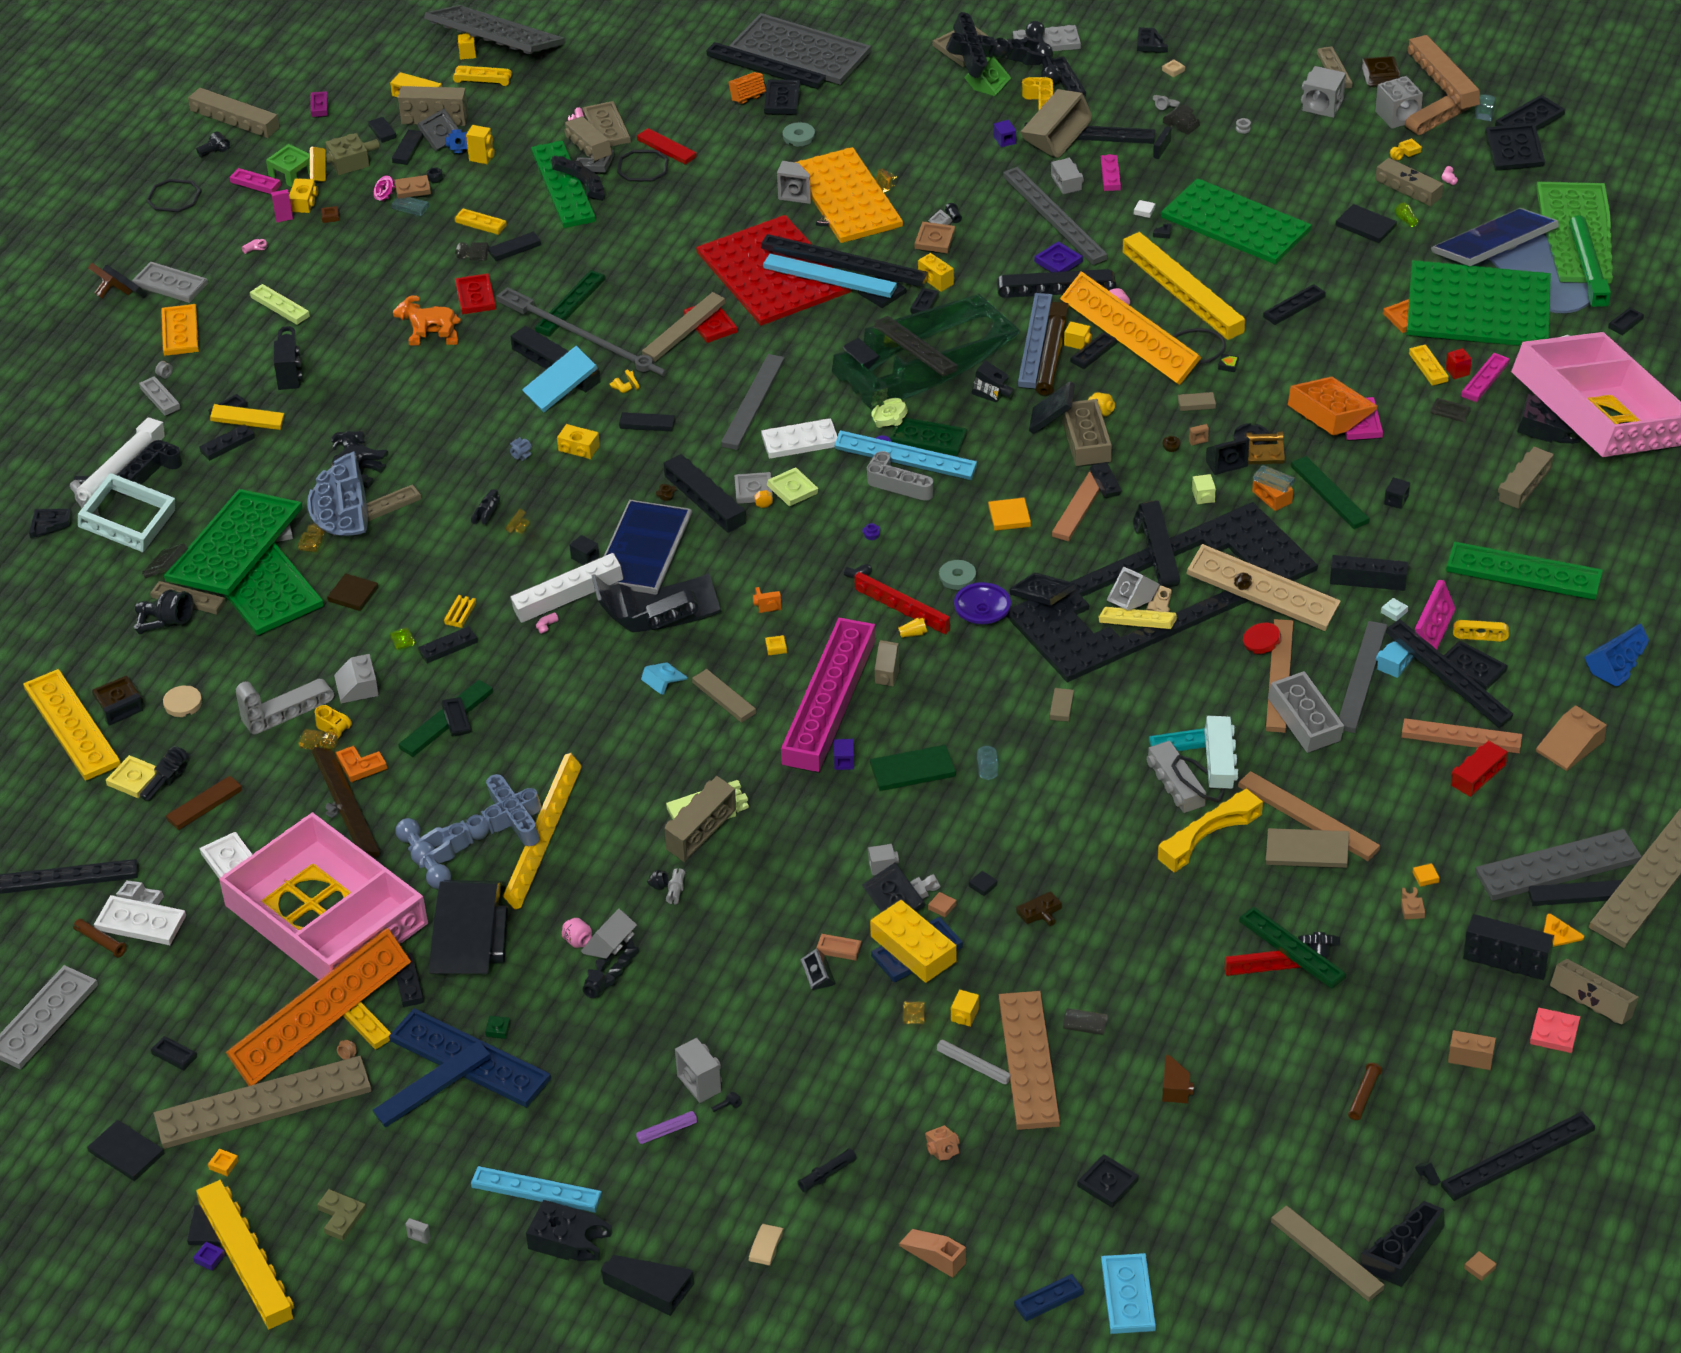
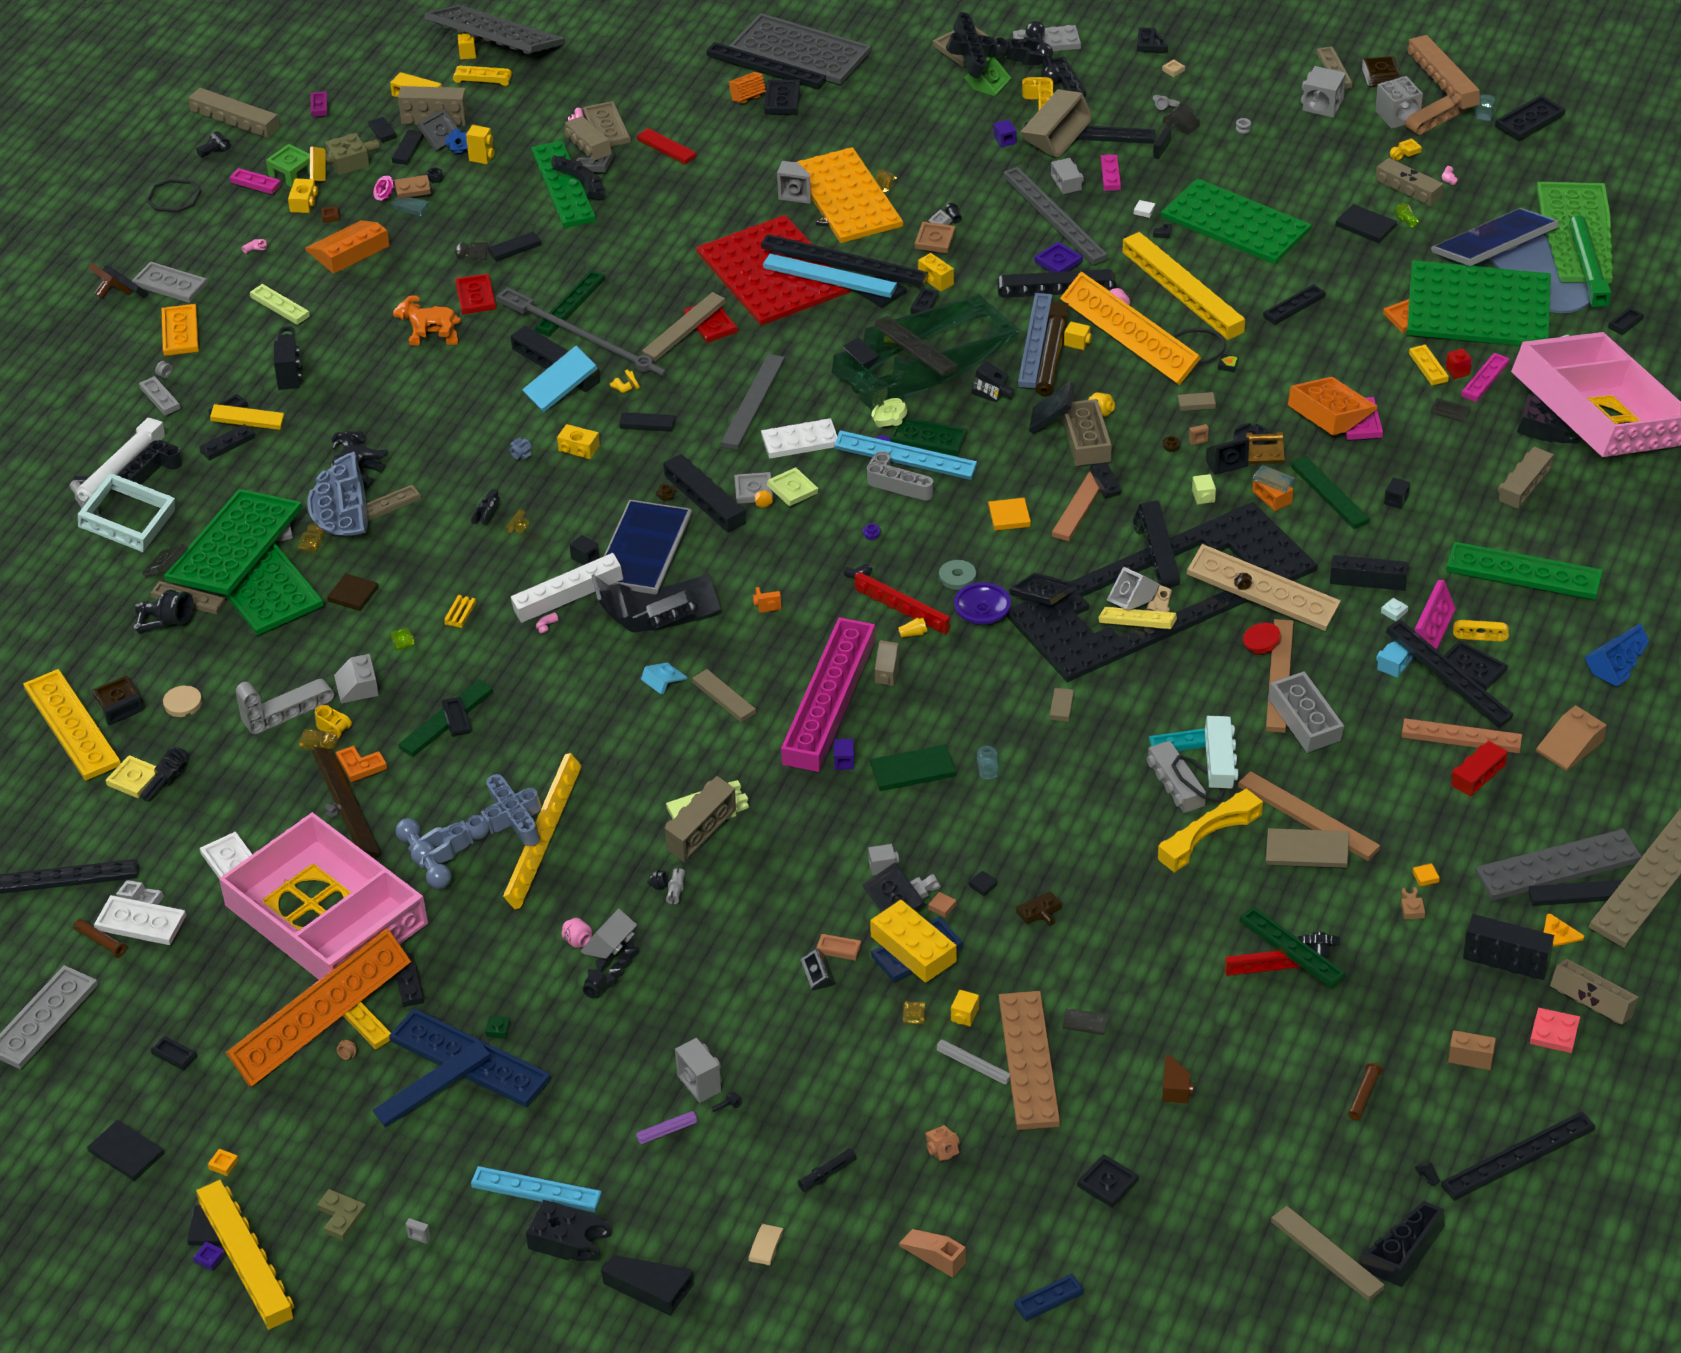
(49, 520): black wing -> none
(204, 802): reddish brown tile -> none
(262, 1102): dark tan plate -> none
(282, 205): dark pink tile -> none
(349, 245): none -> orange slope
(447, 644): black plate -> none
(468, 927): black beam -> none
(480, 221): yellow tile -> none
(642, 151): black piece -> none
(776, 645): yellow tile -> none
(791, 132): sand green tile -> none
(1093, 350): black tile -> none
(1128, 1293): medium azure tile -> none
(1362, 675): dark grey tile -> none
(1480, 1266): medium nougat tile -> none
(1514, 146): black plate -> none

